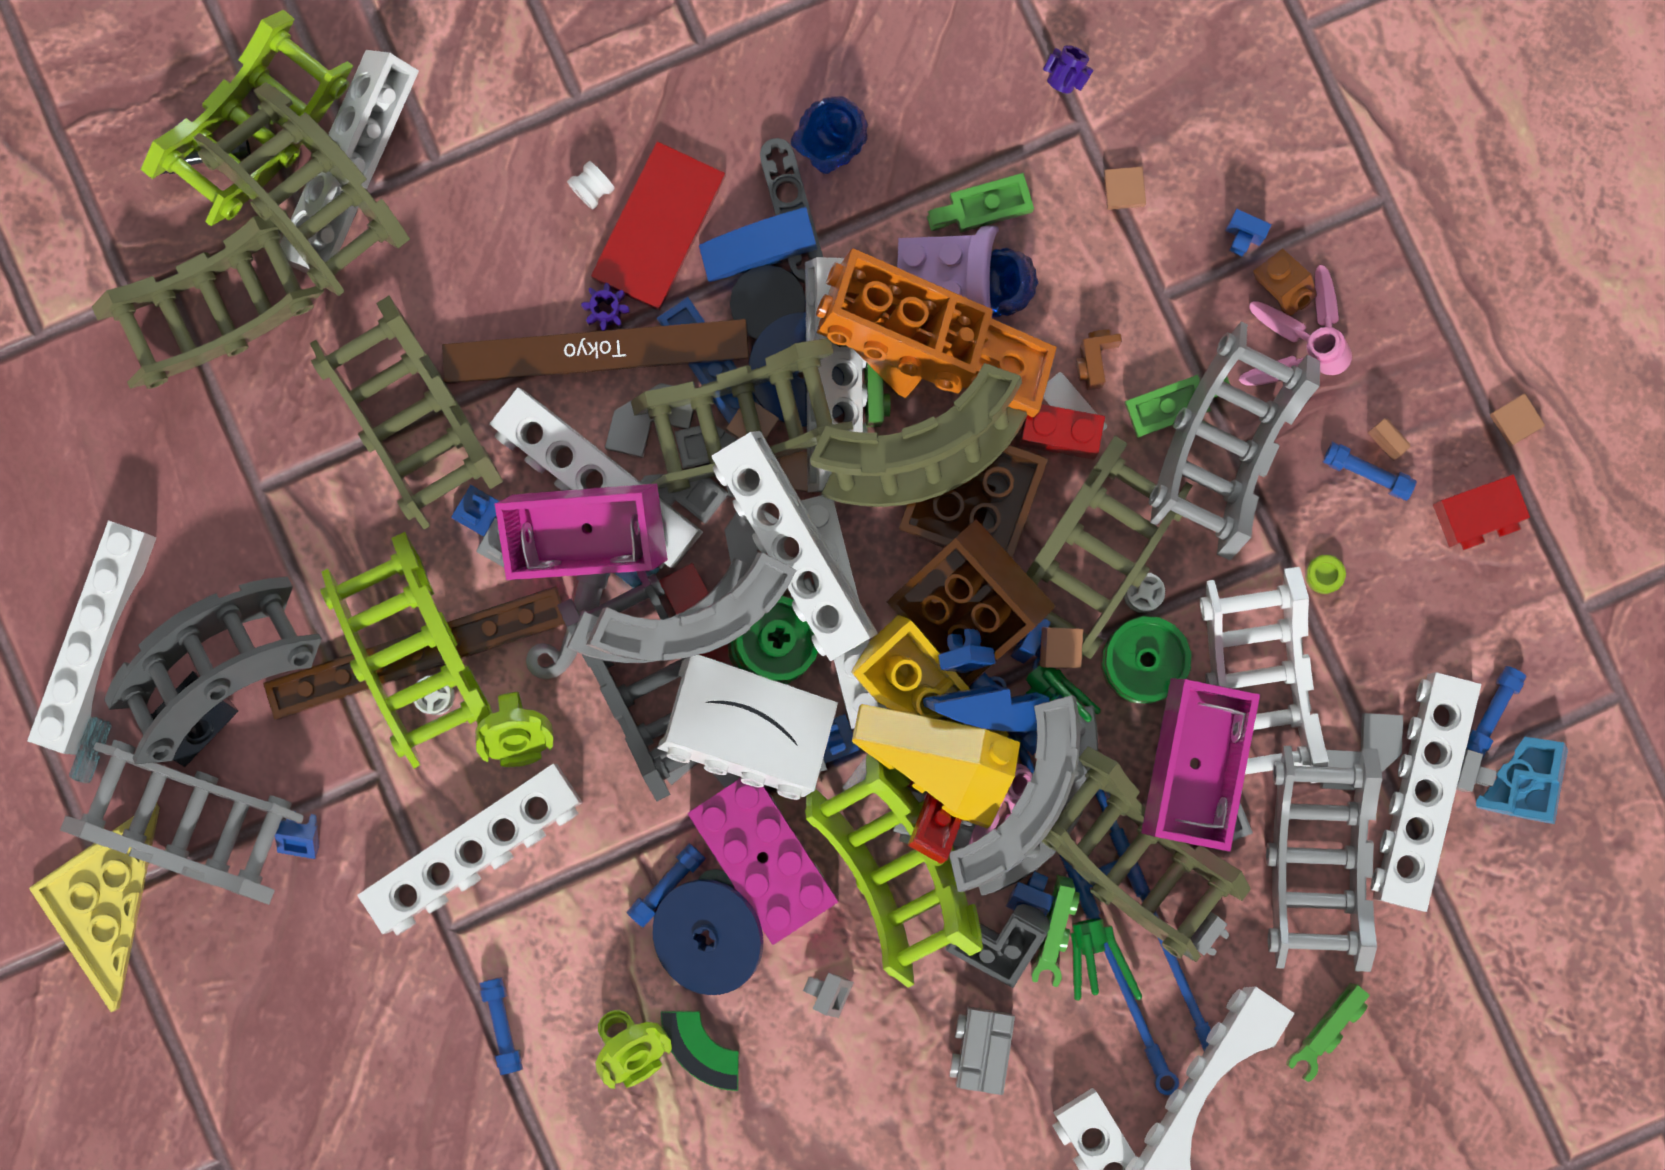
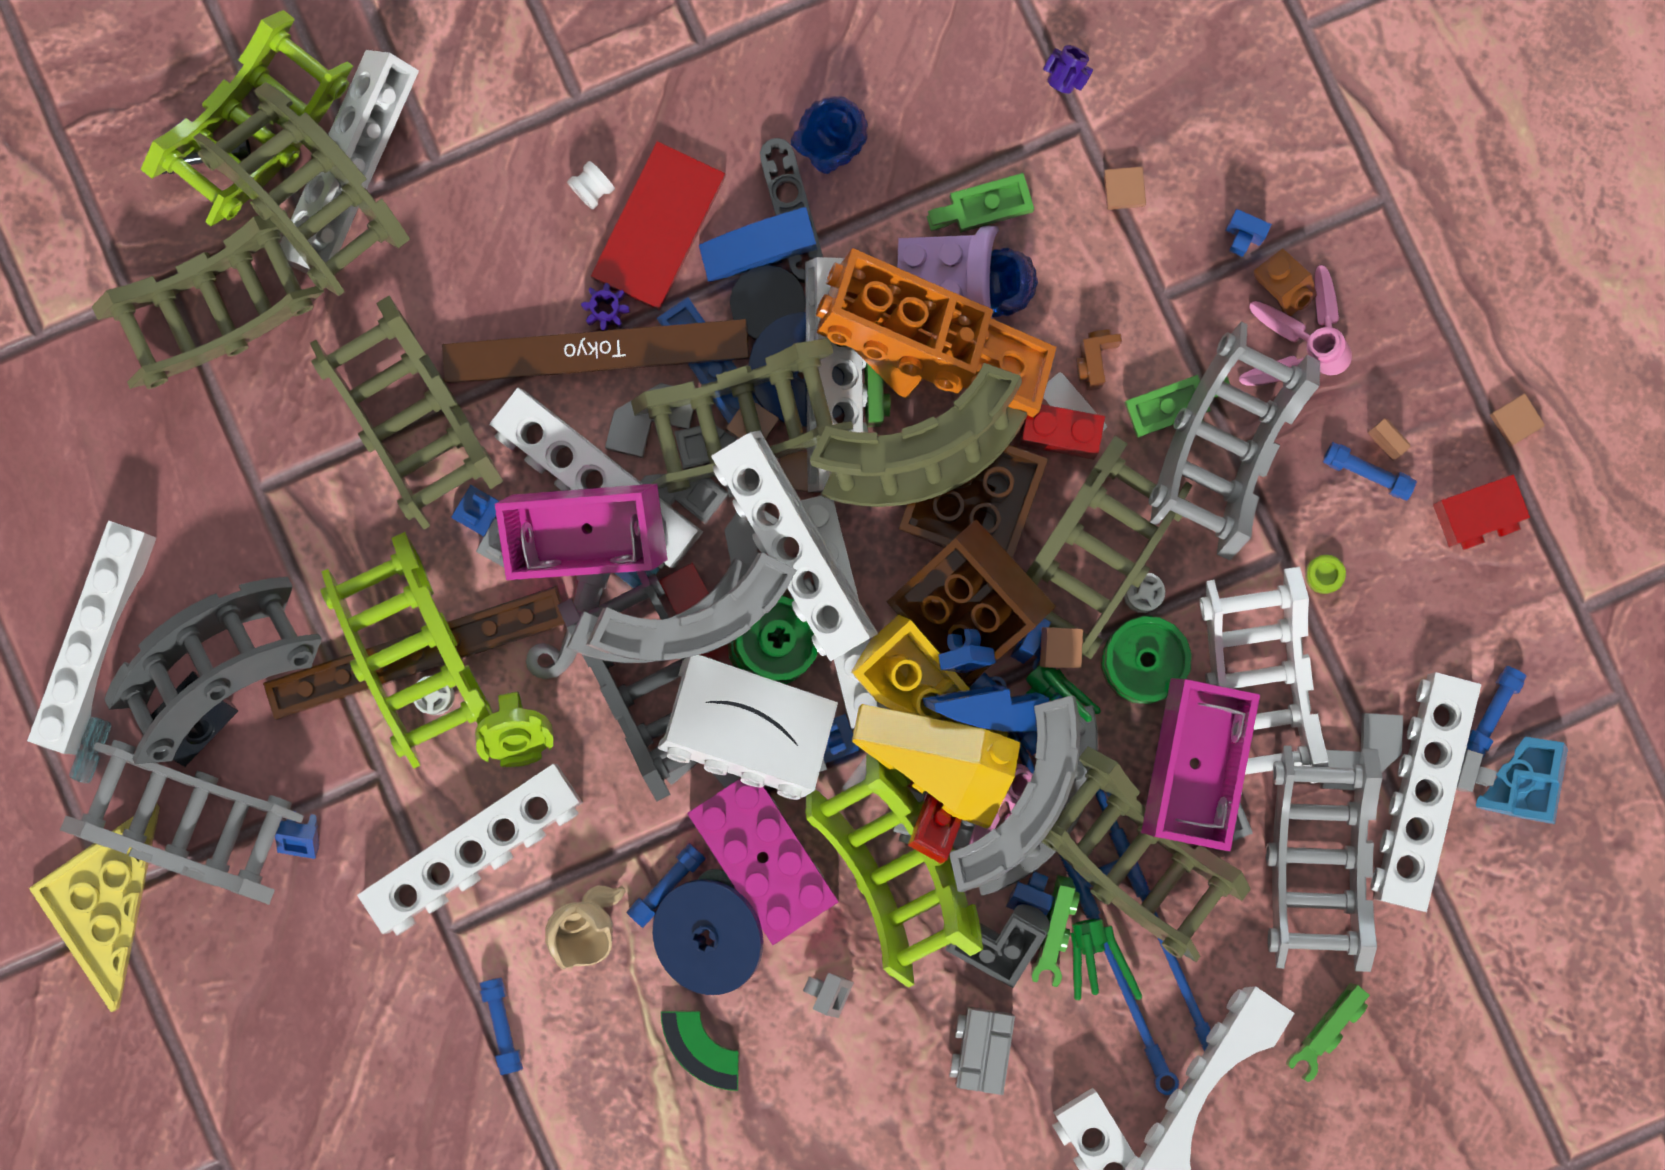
(582, 930): none -> tan hair
(631, 1053): lime tile -> none
(1208, 933): light grey tile -> none

